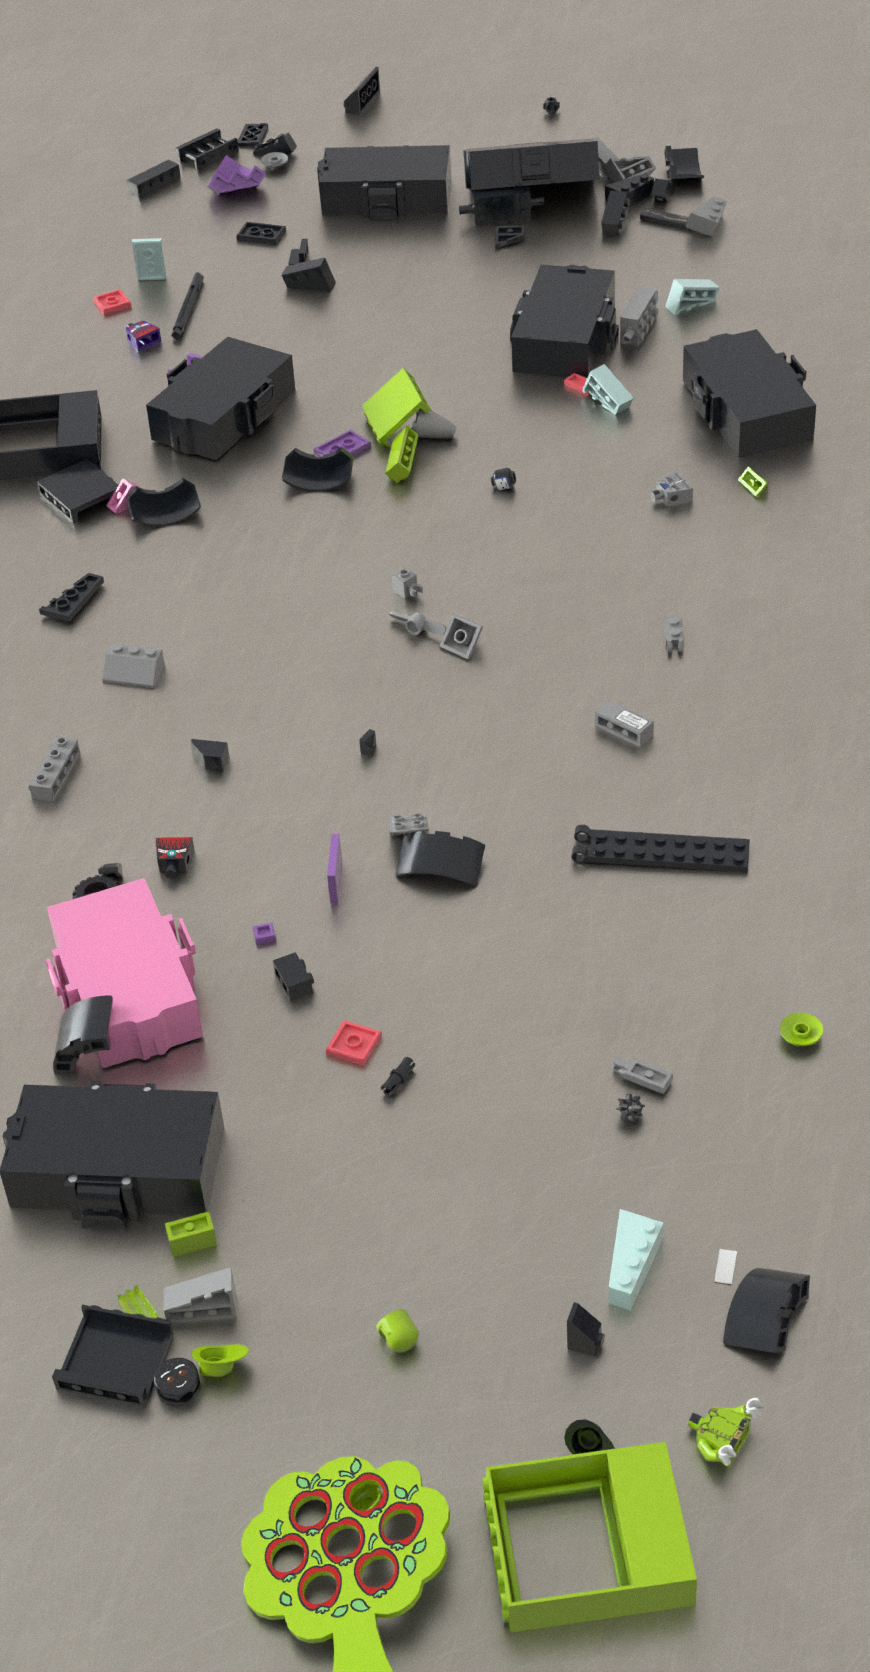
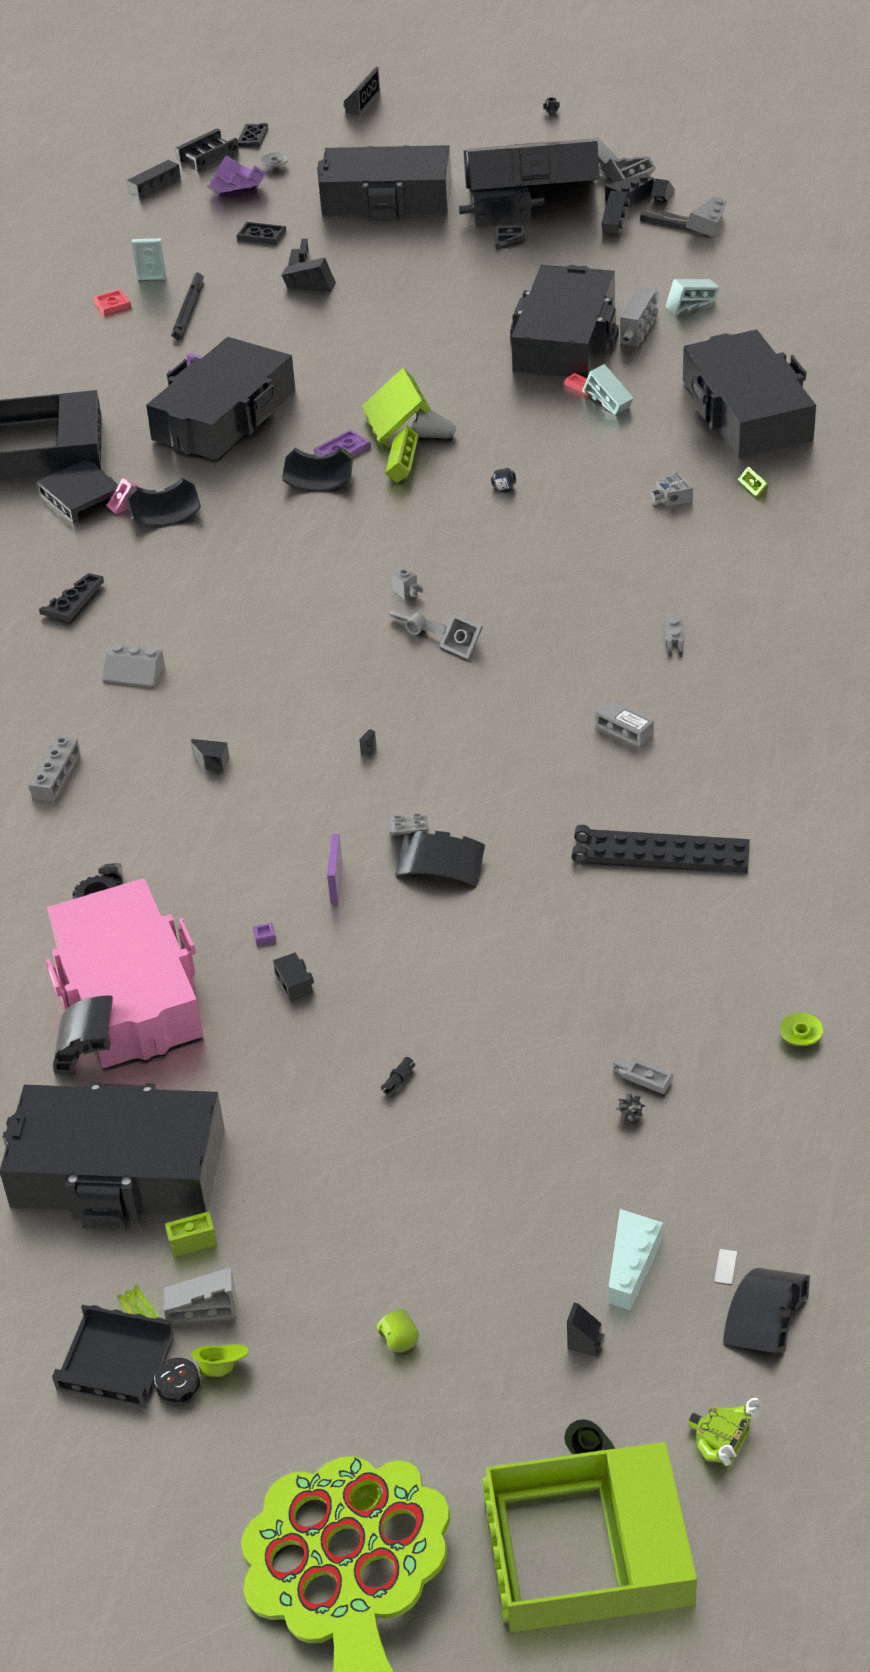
(142, 335): dark purple torso -> none
(174, 855): torso -> none
(282, 143): black slope -> none
(354, 1043): coral tile -> none
(682, 164): black panel -> none

